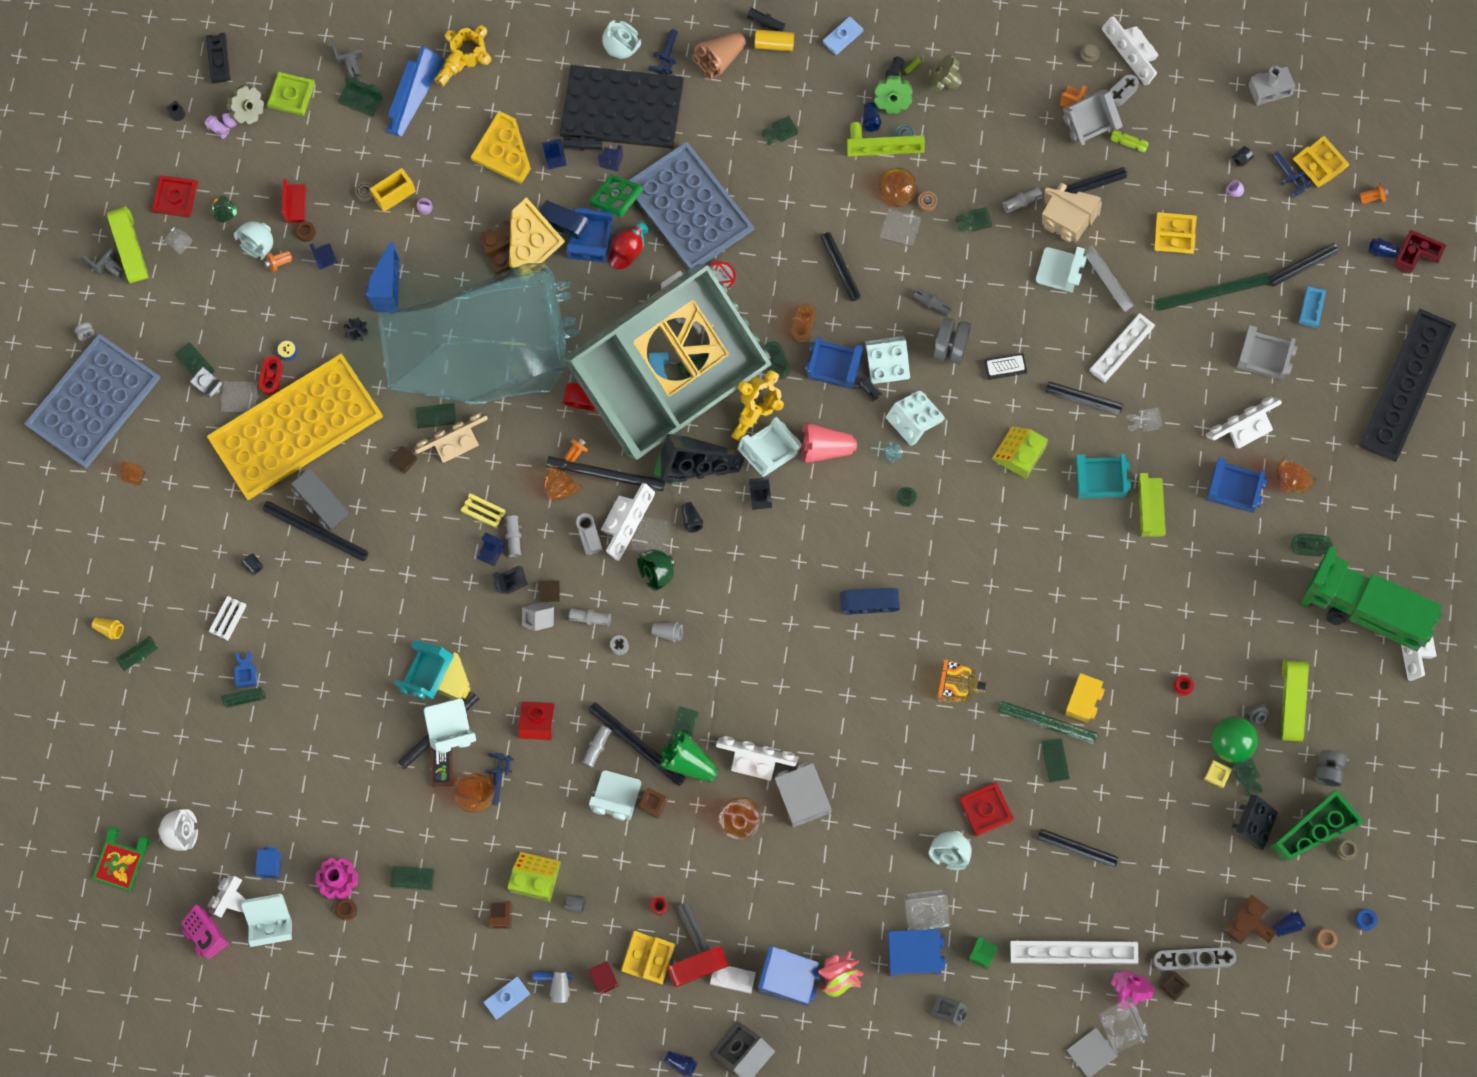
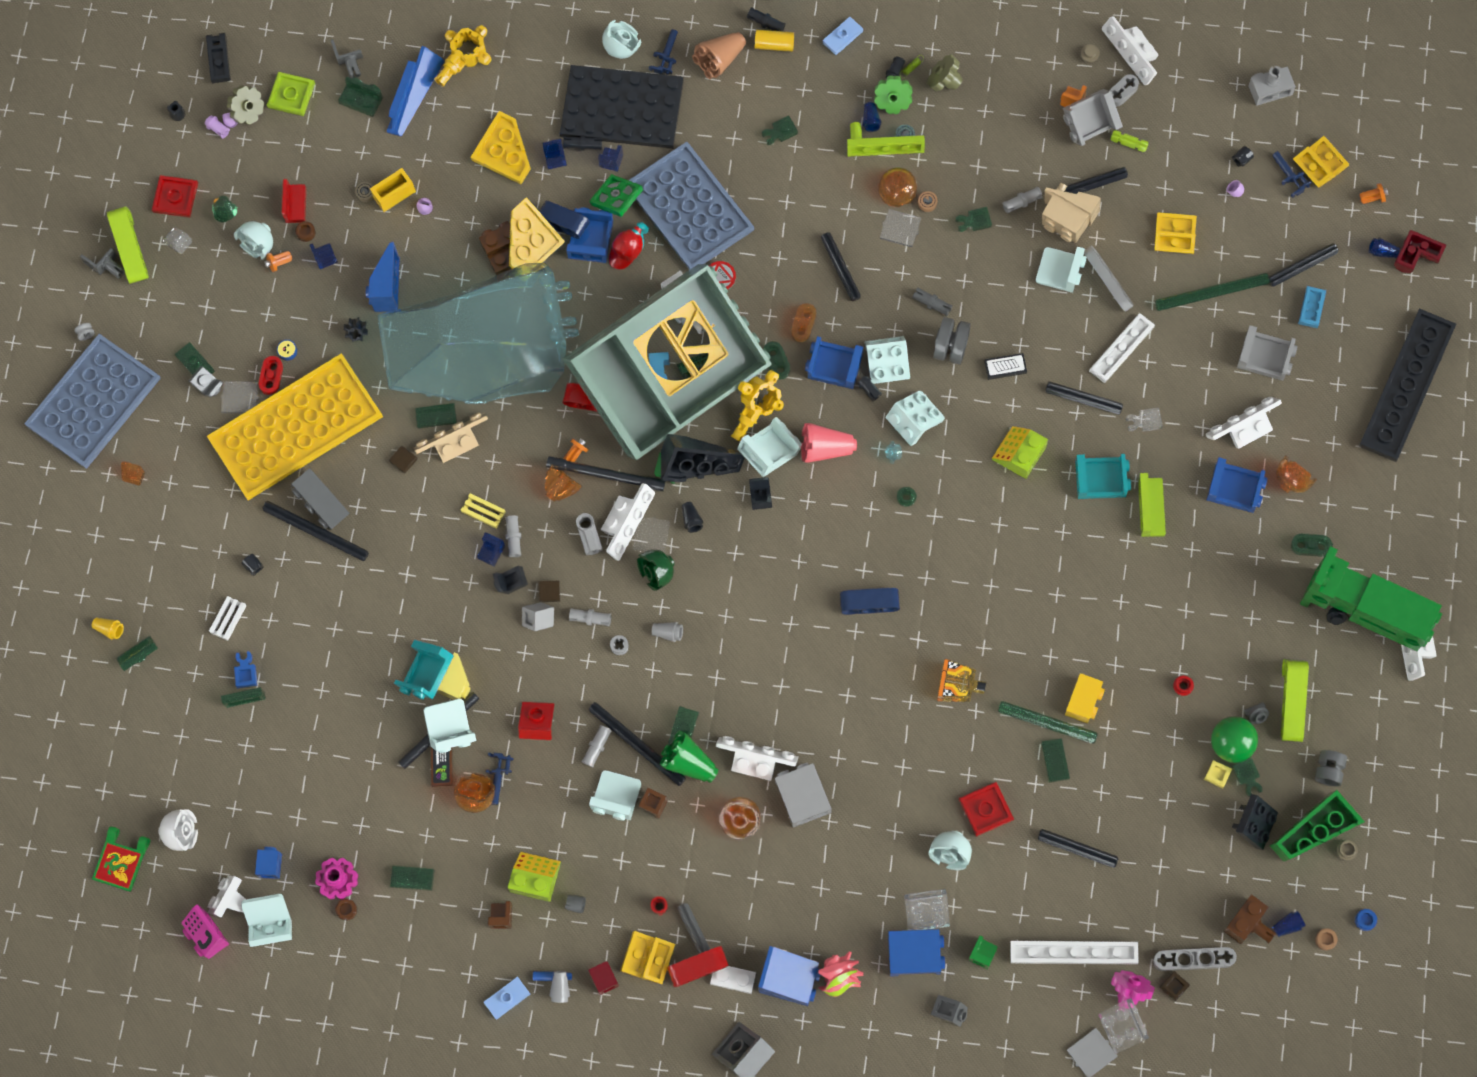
(681, 1063): clear blue cone -> none

